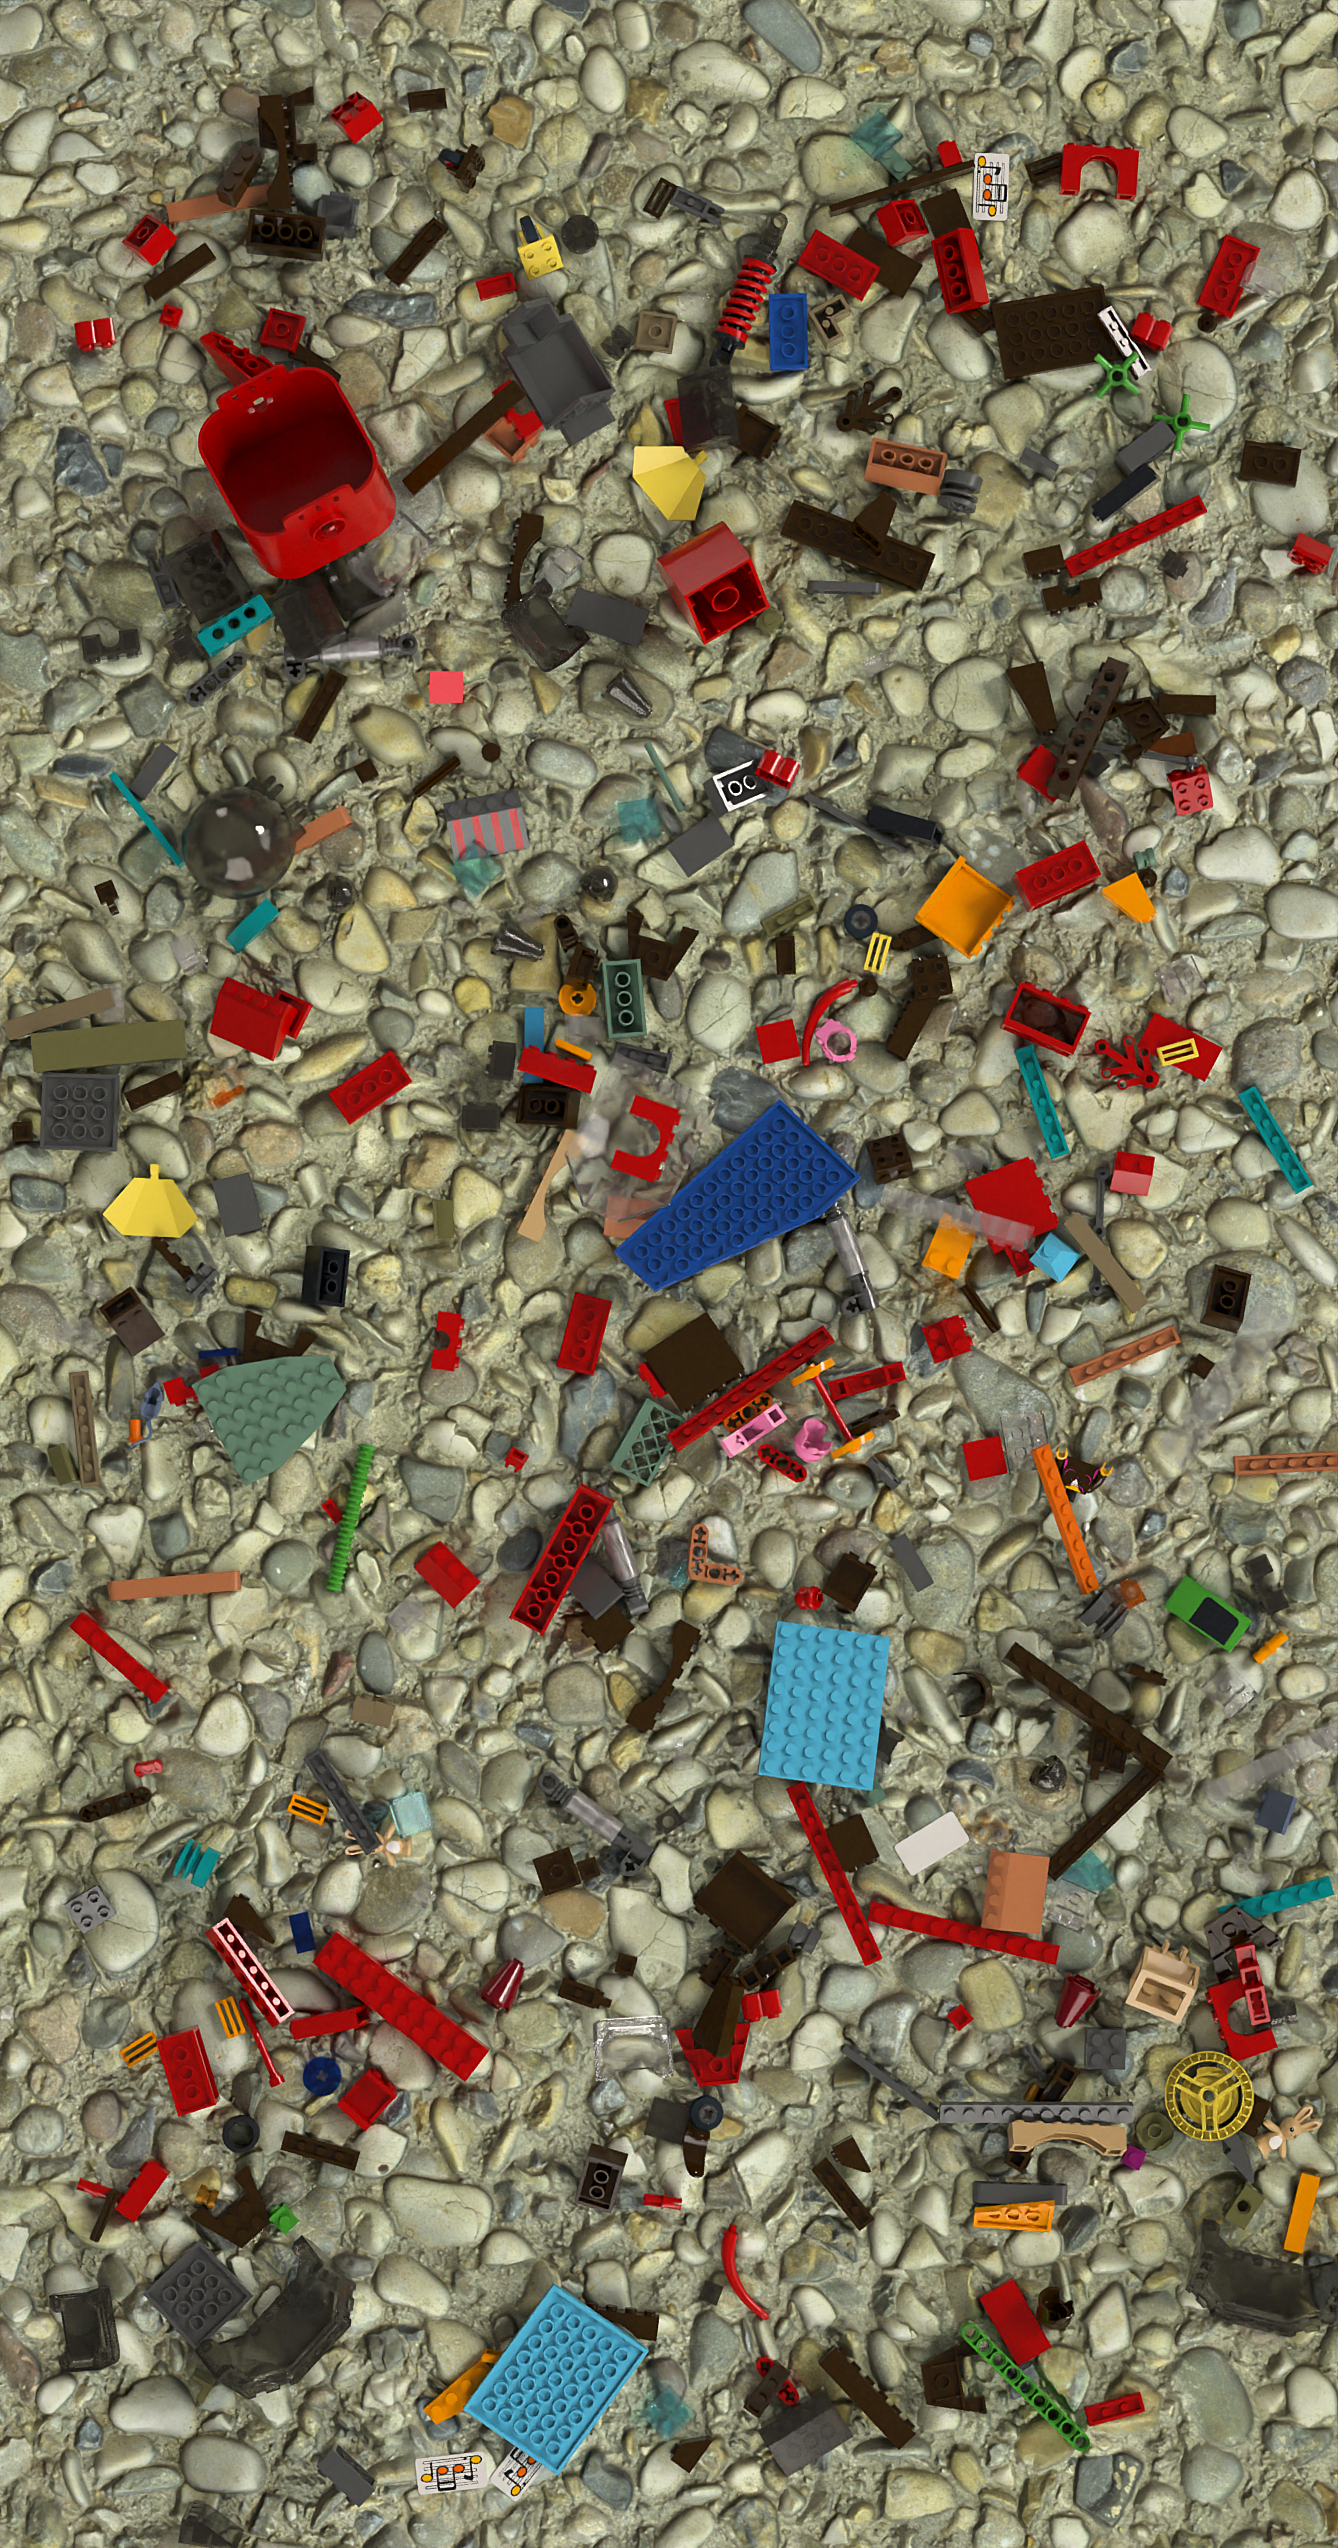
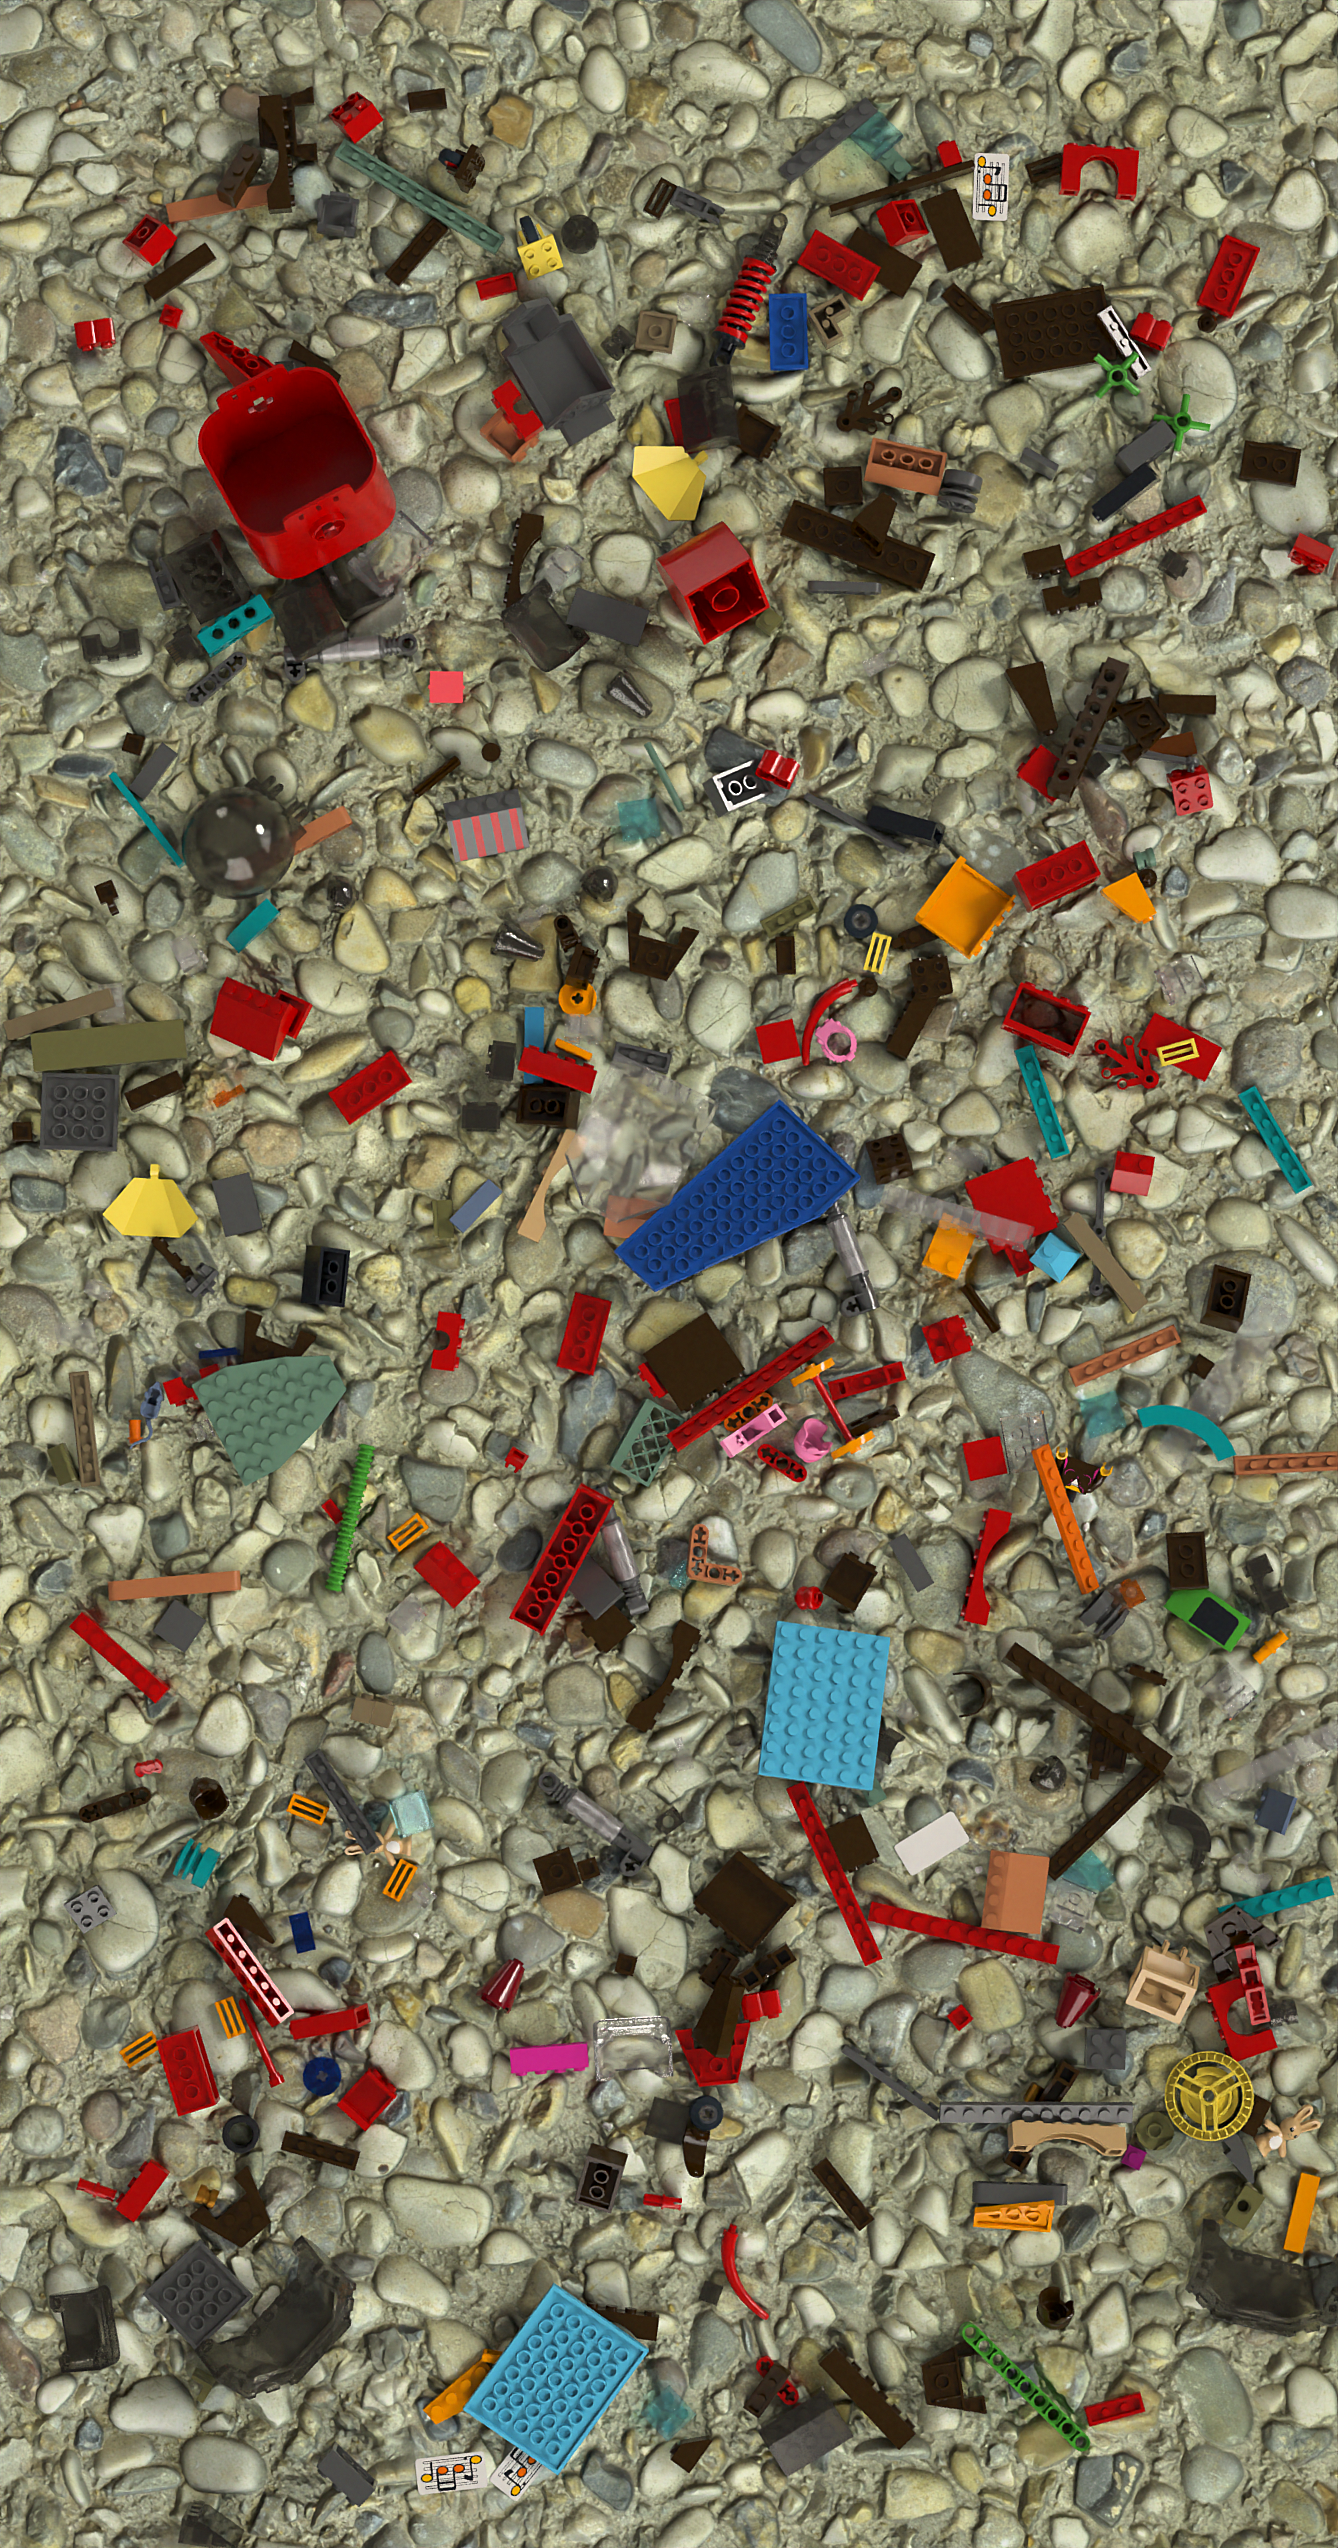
(104, 2215): dark brown axle -> none
(132, 1321): dark brown slope -> none
(133, 744): none -> dark brown tile
(179, 1626): none -> dark grey tile
(208, 1798): none -> dark brown helmet
(282, 330): red tile -> none
(283, 2218): bright green bracket -> none
(286, 235): dark brown slope -> none
(320, 706): dark brown plate -> none
(366, 771): dark brown plate -> none
(392, 1894): none -> light orange tile
(401, 2005): red brick -> none
(419, 196): none -> sand green plate
(420, 1522): none -> light orange tile
(464, 437): dark brown tile -> none
(475, 1206): none -> sand blue tile
(476, 869): clear light blue tile -> none
(549, 2057): none -> dark pink brick
(583, 1994): dark brown hinge -> none
(623, 999): sand green slope -> none
(648, 1166): red arch -> none
(700, 845): dark grey tile -> none
(804, 1937): dark grey wheel -> none
(827, 140): none -> dark grey plate
(843, 486): none -> dark brown tile
(849, 2154): dark brown slope -> none
(883, 1472): dark grey pin -> none
(960, 271): red slope -> none
(977, 1606): none -> red arch
(1015, 2322): red tile -> none
(1034, 2062): dark grey axle -> none
(1102, 1414): none -> clear light blue plate
(1187, 1561): none -> dark brown tile
(1191, 1421): none -> teal tile
(1195, 1825): none -> clear smoke arch
(1262, 281): clear brick -> none

